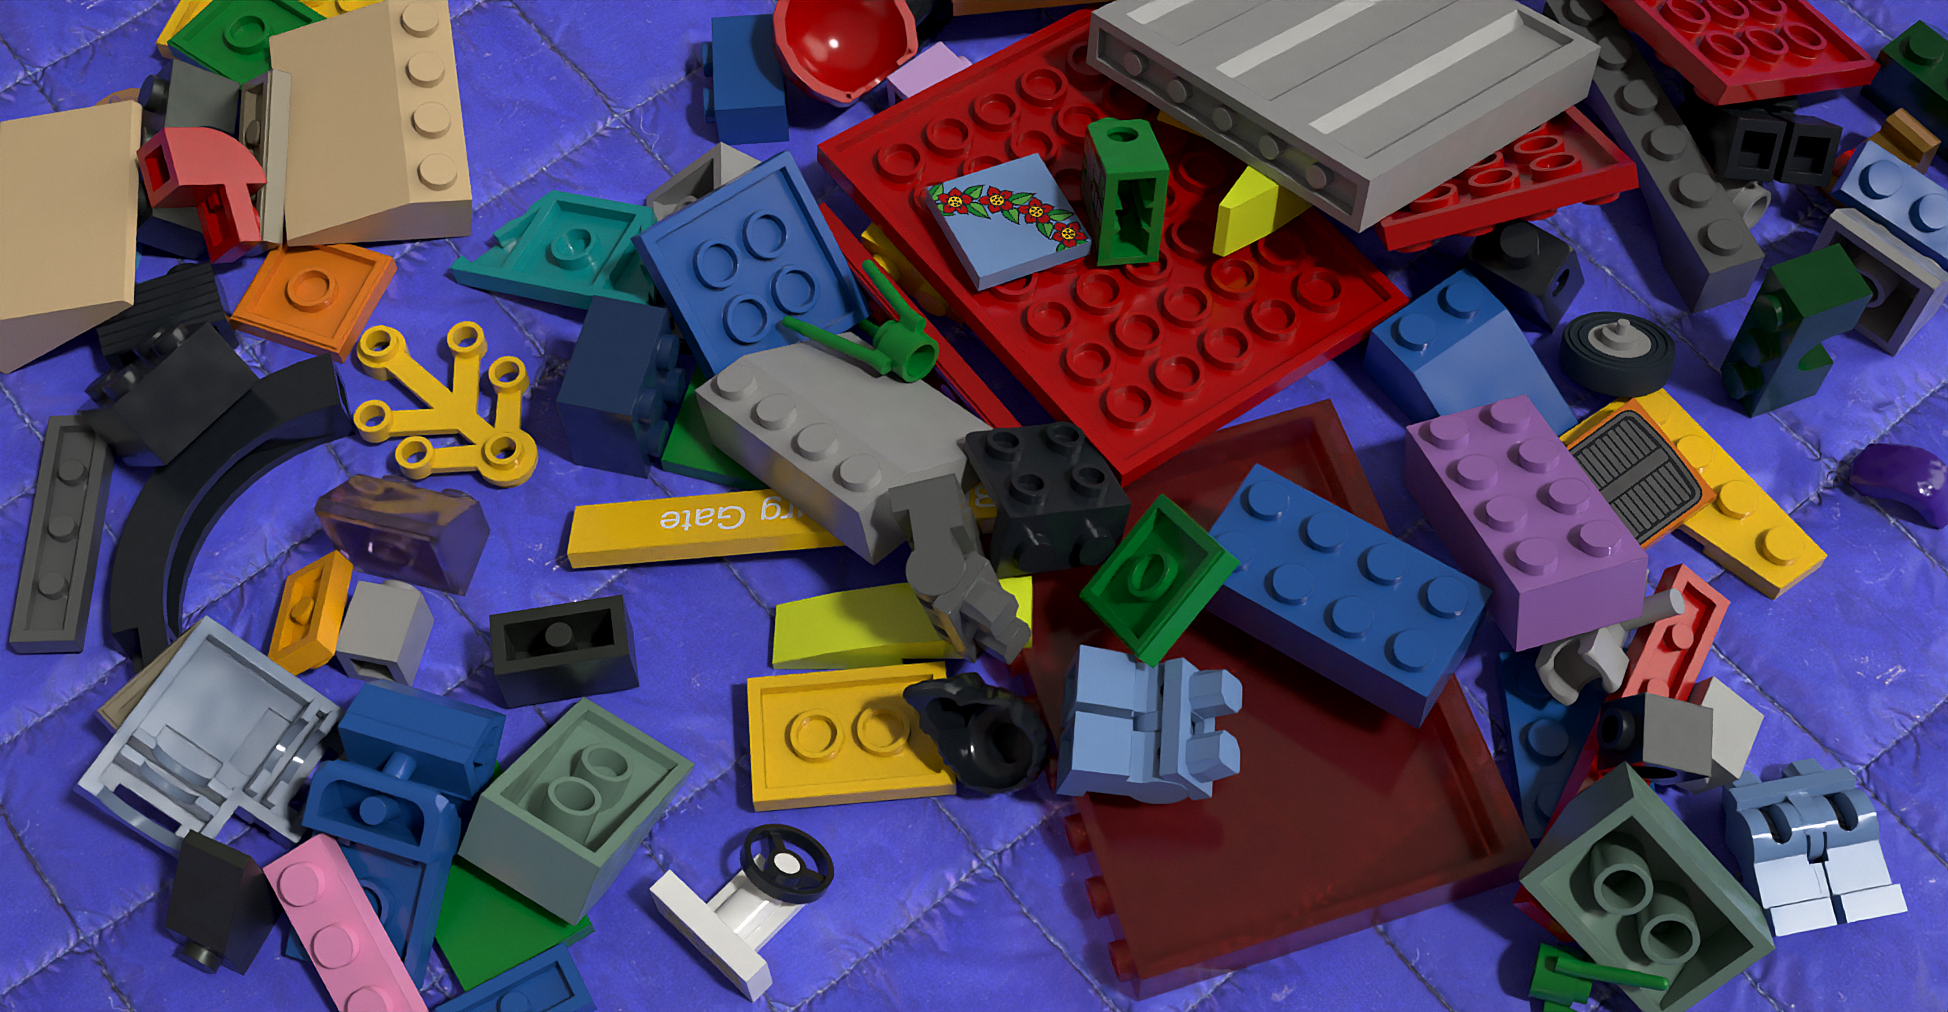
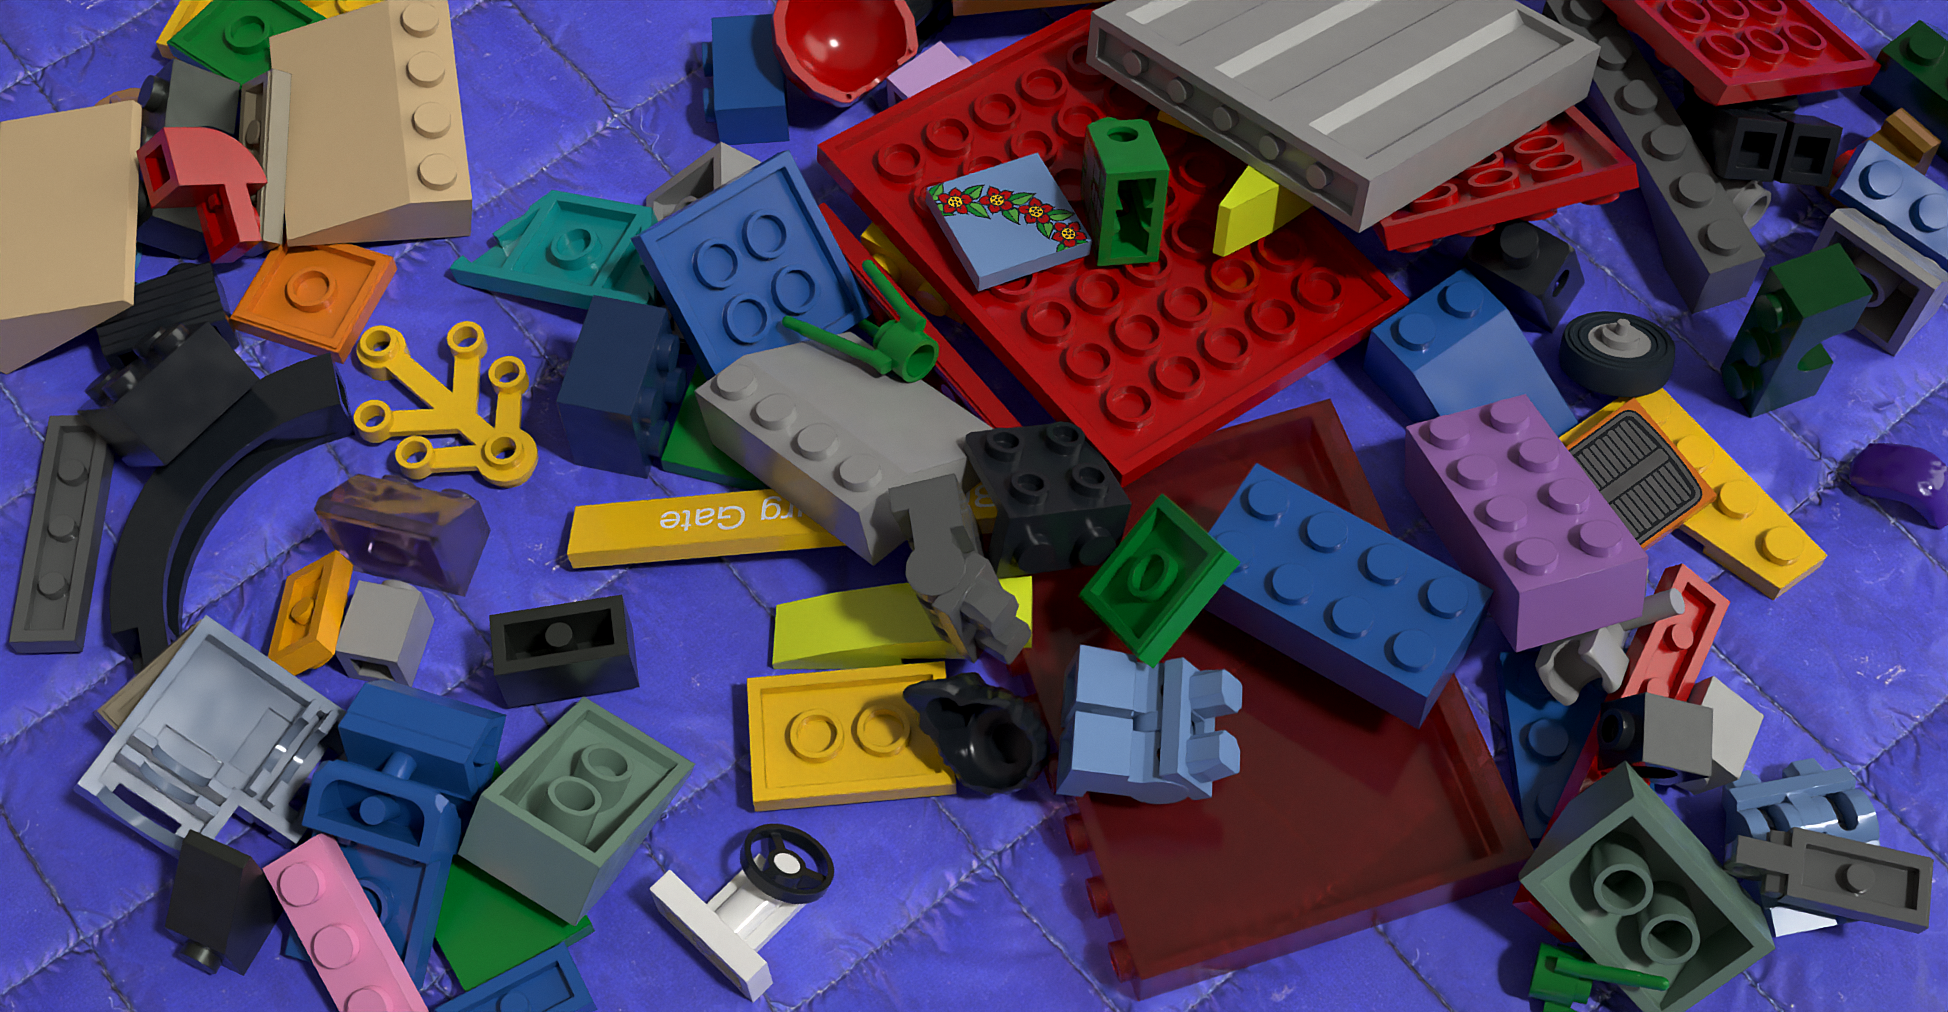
(1837, 876): none -> dark grey hinge

